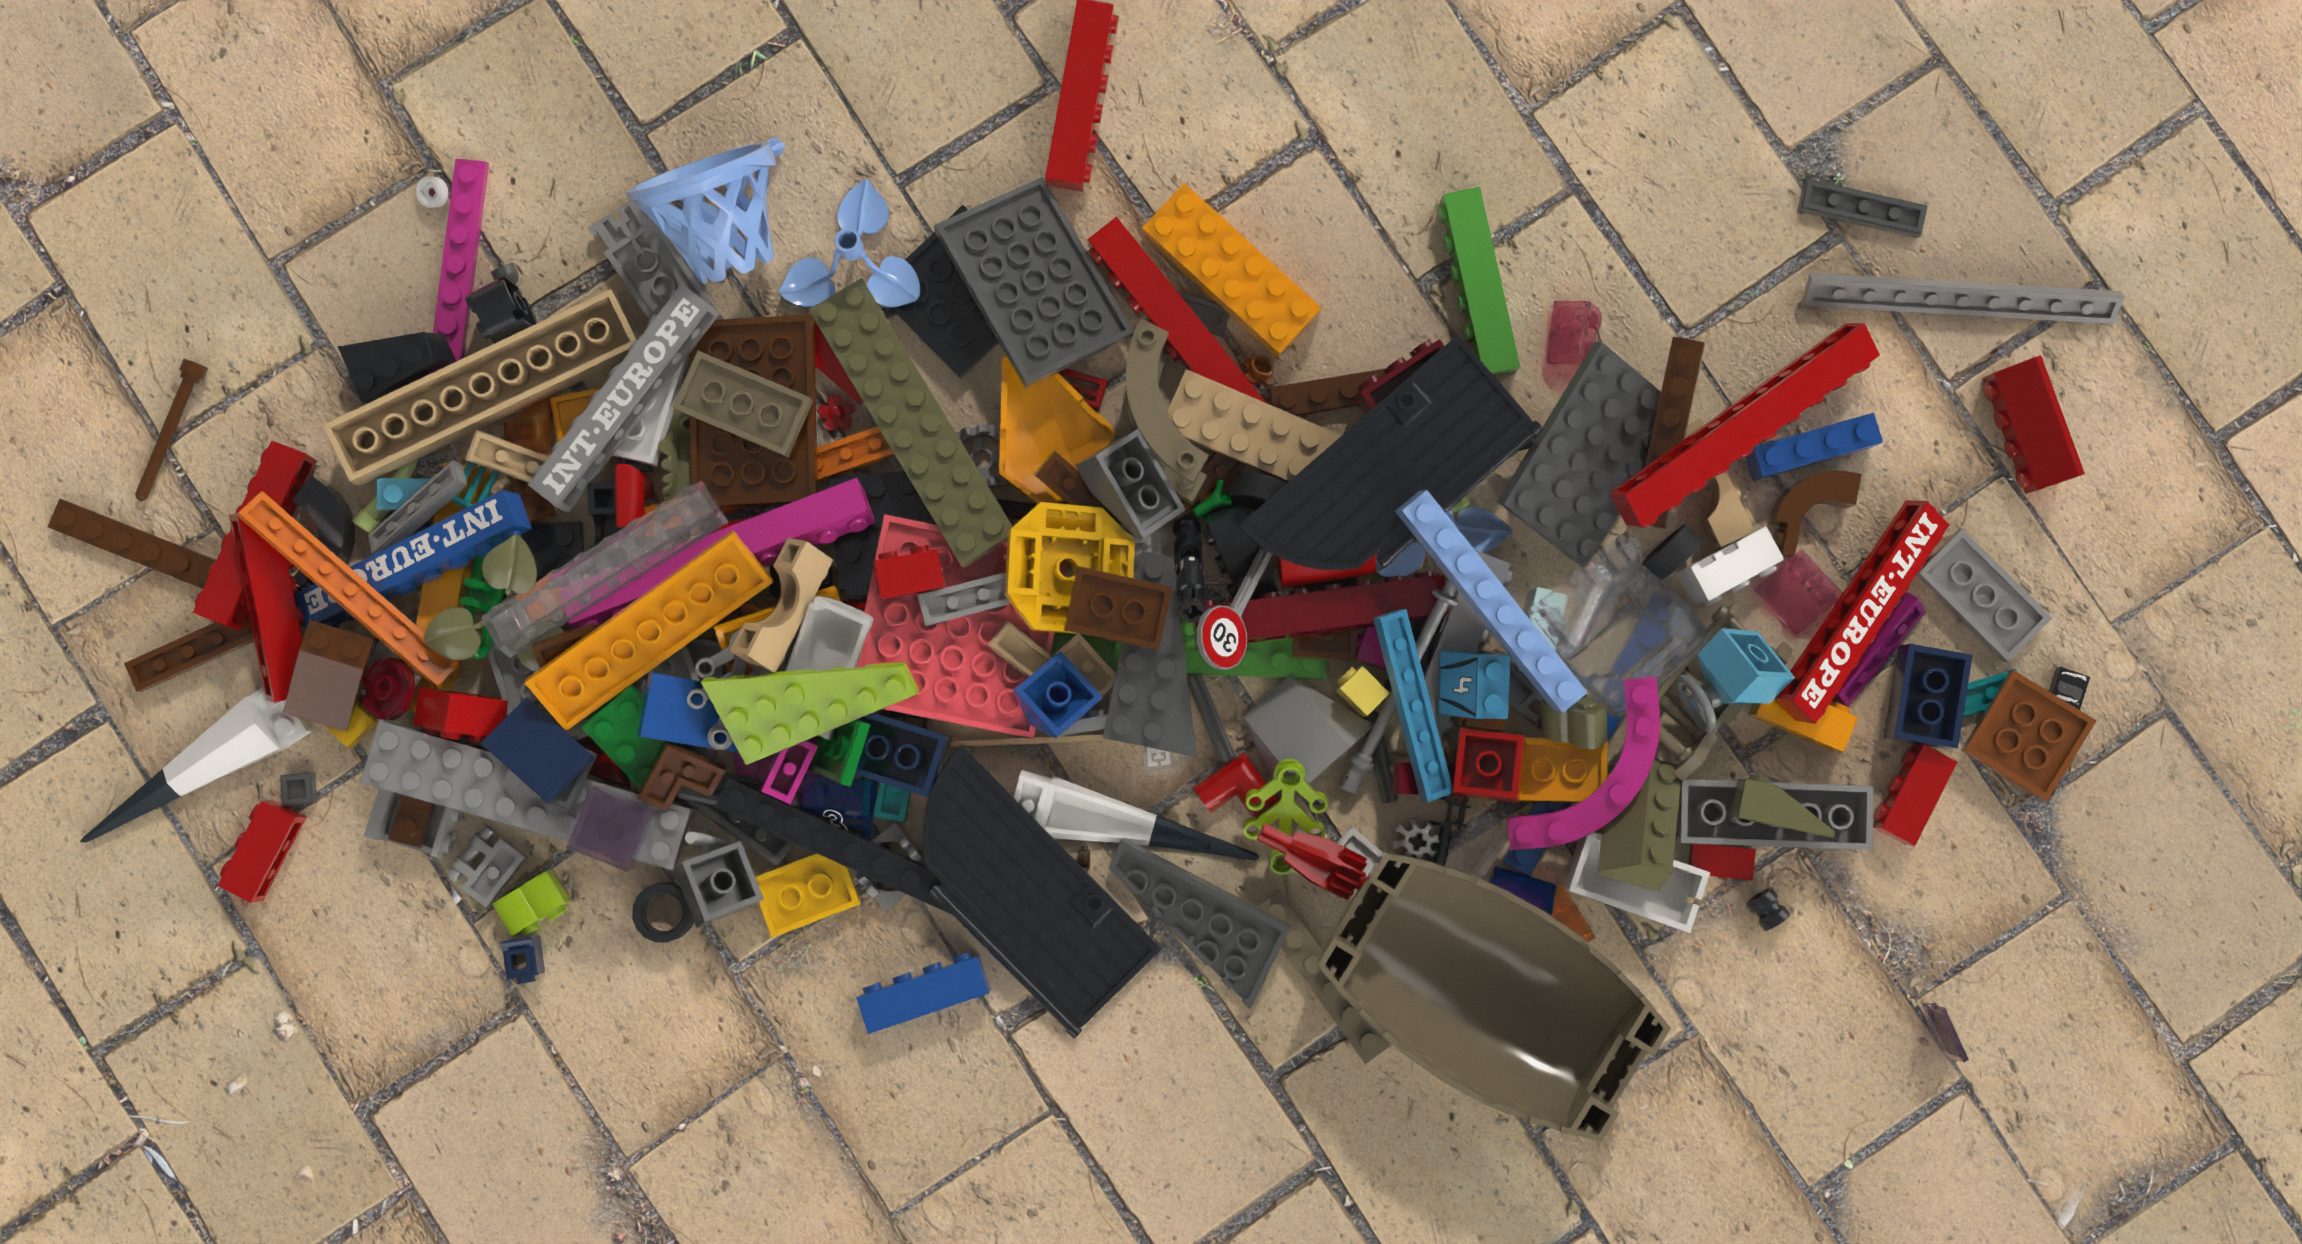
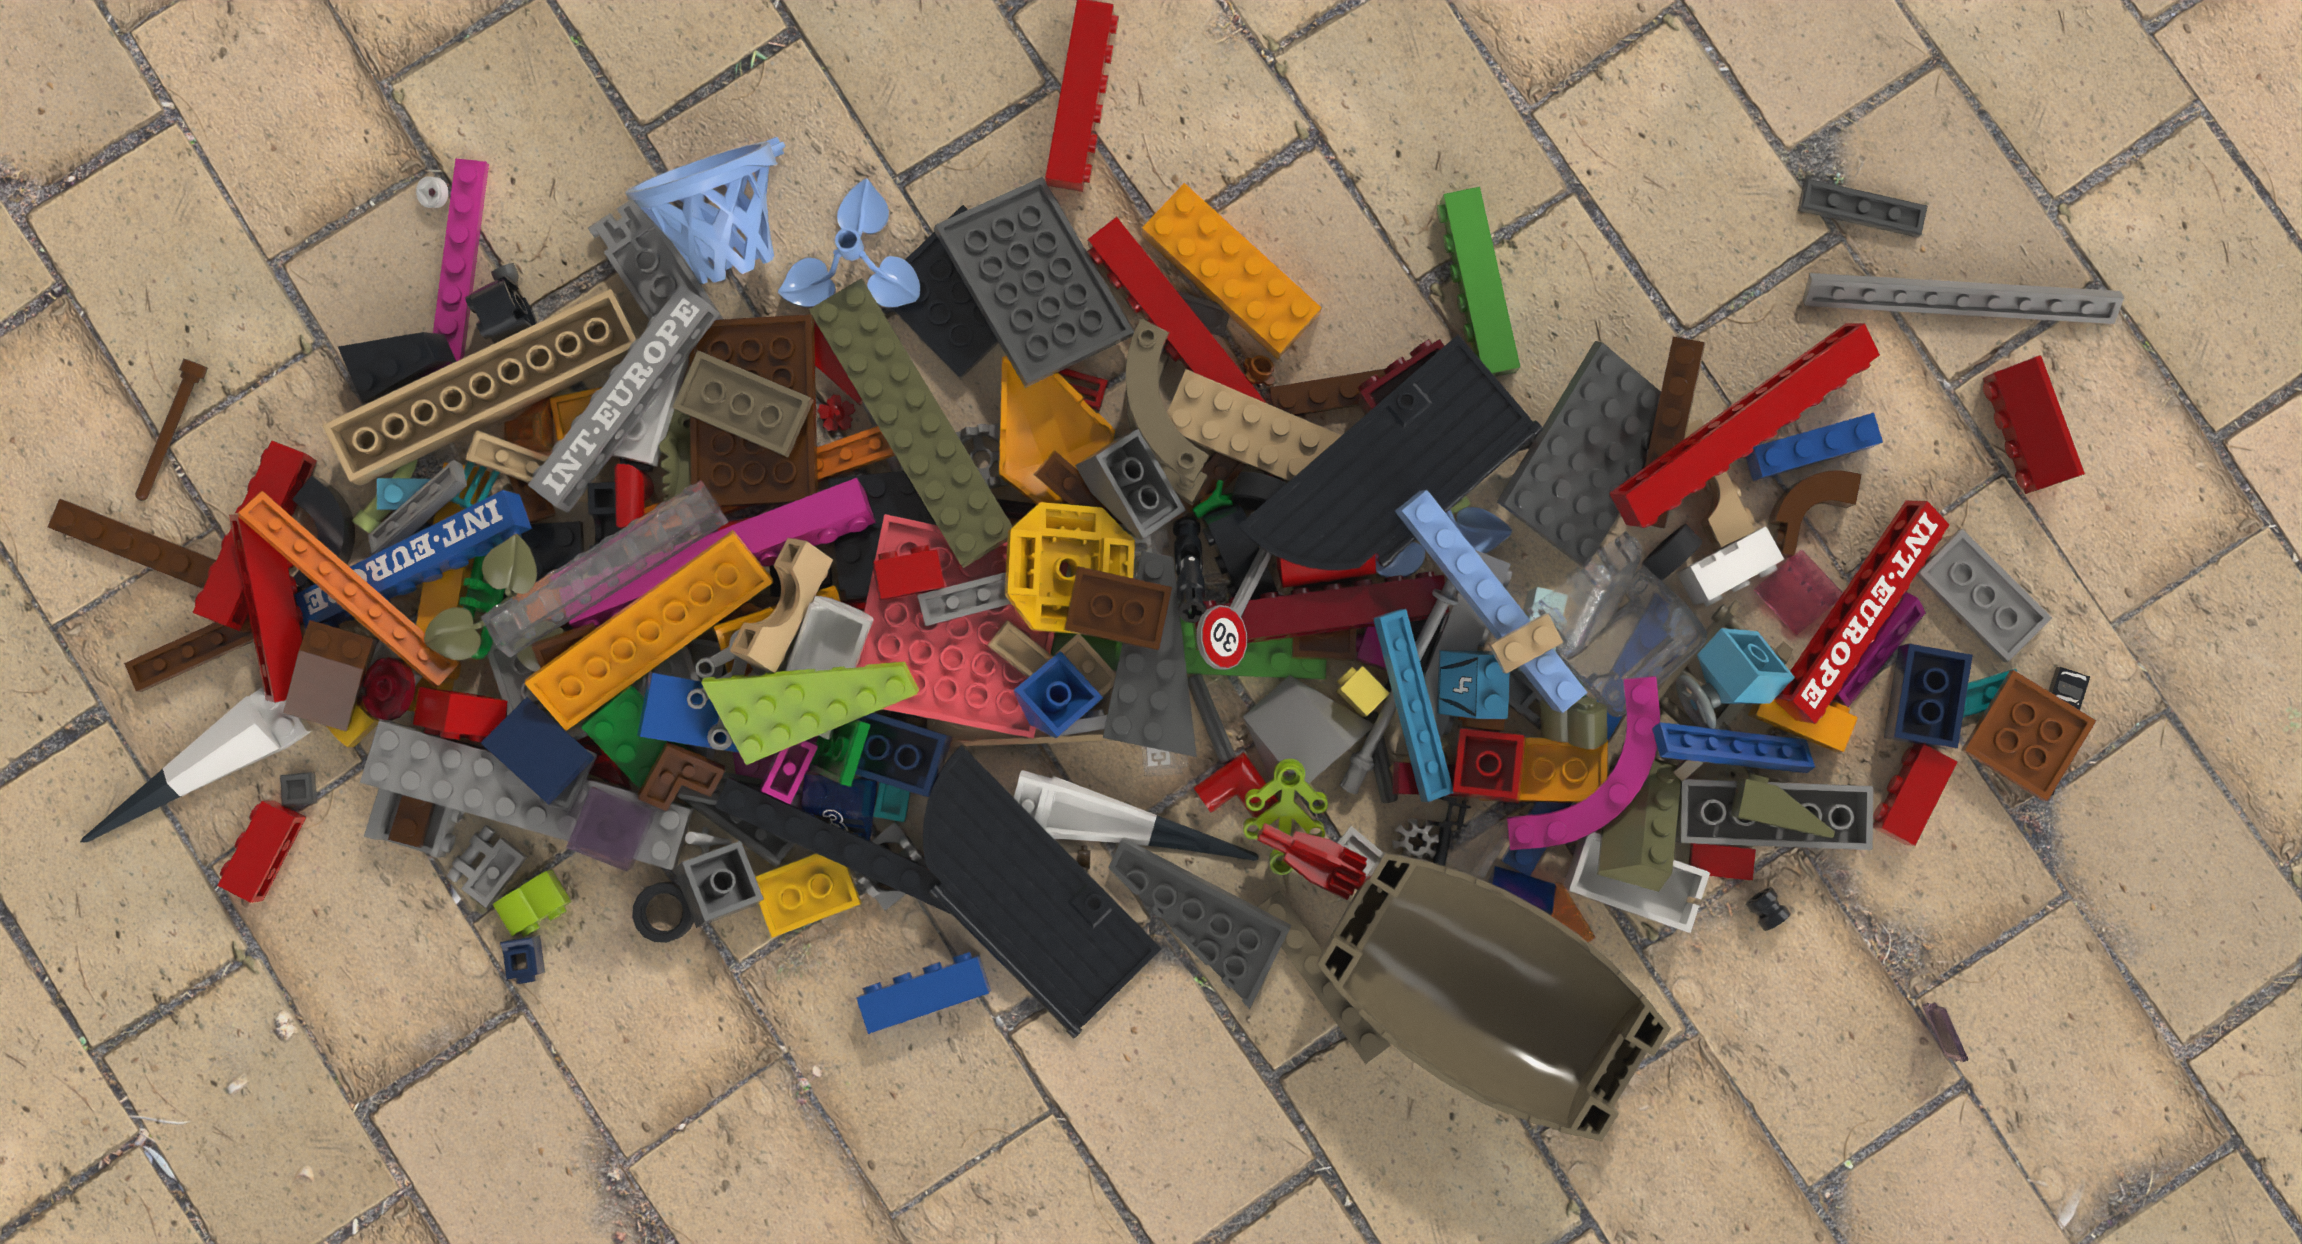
(1525, 643): none -> tan plate
(1572, 331): clear pink bracket -> none
(1733, 748): none -> blue plate

